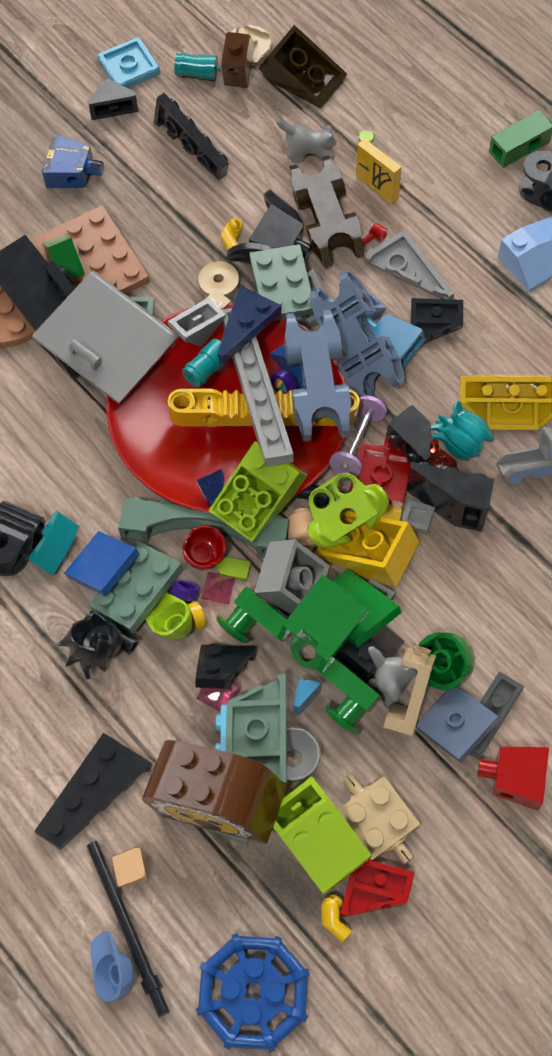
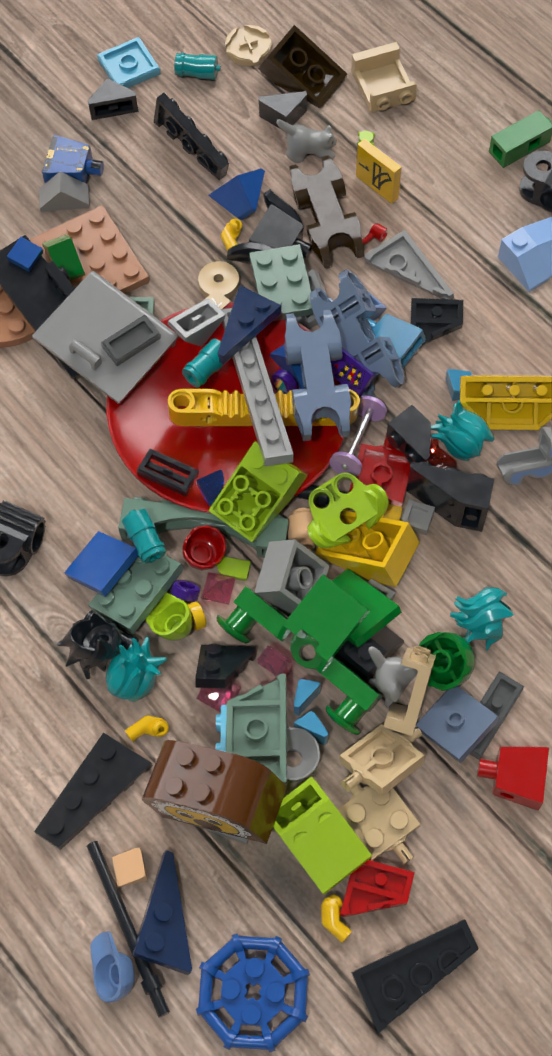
(25, 254): none -> blue tile
(55, 543): teal slope -> none
(63, 193): none -> light grey slope
(130, 340): none -> dark grey tile
(133, 671): none -> teal hair
(144, 536): none -> teal piece
(147, 725): none -> yellow arm
(163, 481): none -> black tile
(163, 930): none -> dark blue wing
(237, 54): reddish brown torso -> none
(240, 193): none -> blue slope
(275, 662): none -> clear pink slope
(286, 107): none -> slope
(313, 725): none -> dark azure slope
(352, 372): none -> dark purple tile
(381, 759): none -> tan plate
(382, 77): none -> tan panel
(407, 974): none -> black wing
(453, 382): none -> dark azure slope
(482, 615): none -> teal hair

